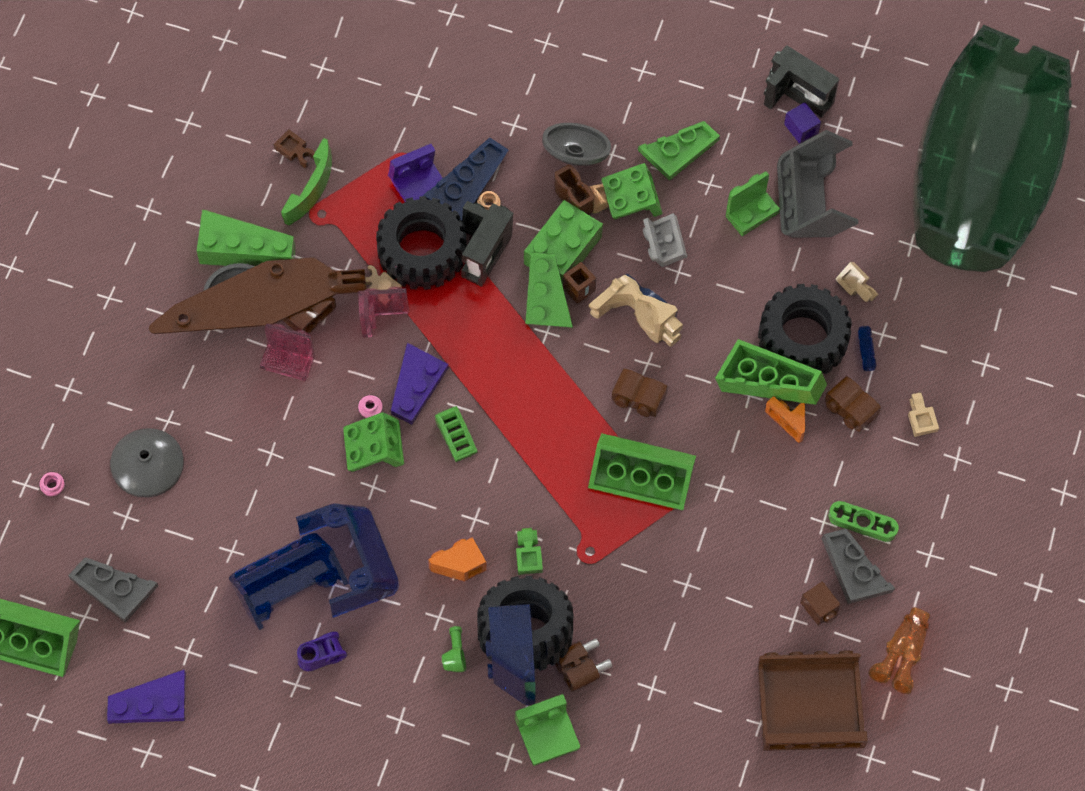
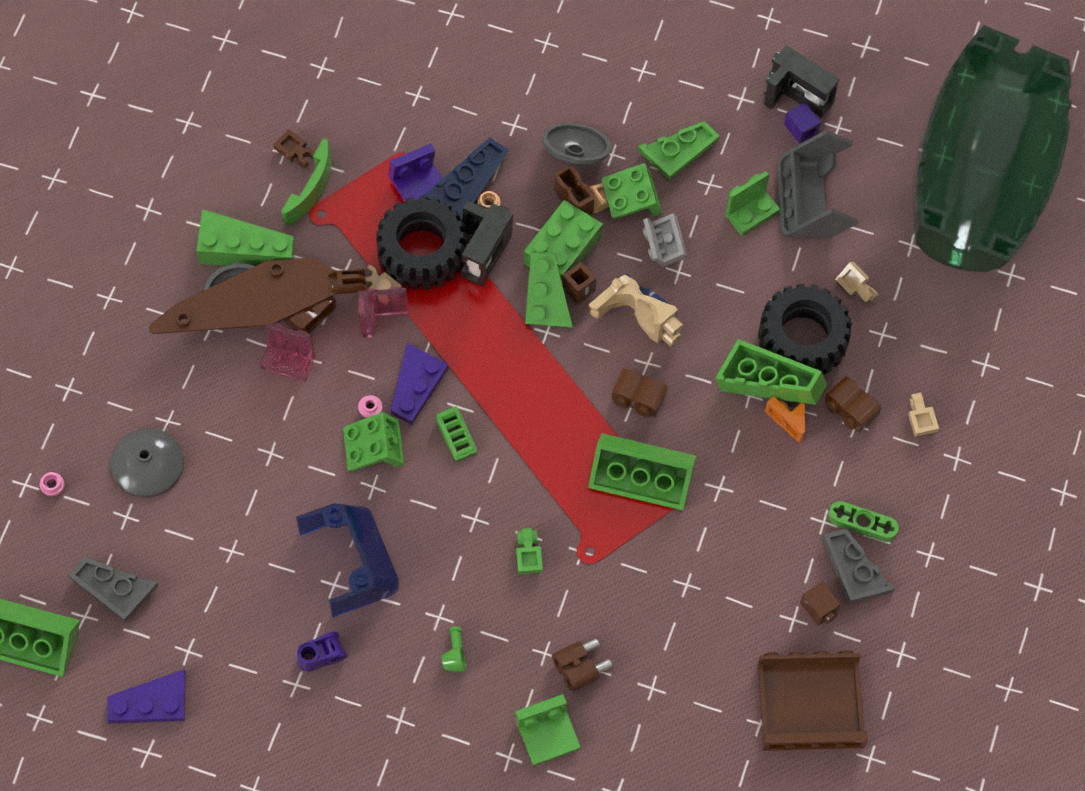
(285, 574): clear blue windscreen -> none
(460, 561): orange slope -> none
(512, 652): clear blue windscreen -> none
(545, 603): black tyre -> none
(867, 348): clear blue axle -> none
(906, 642): clear orange piece -> none

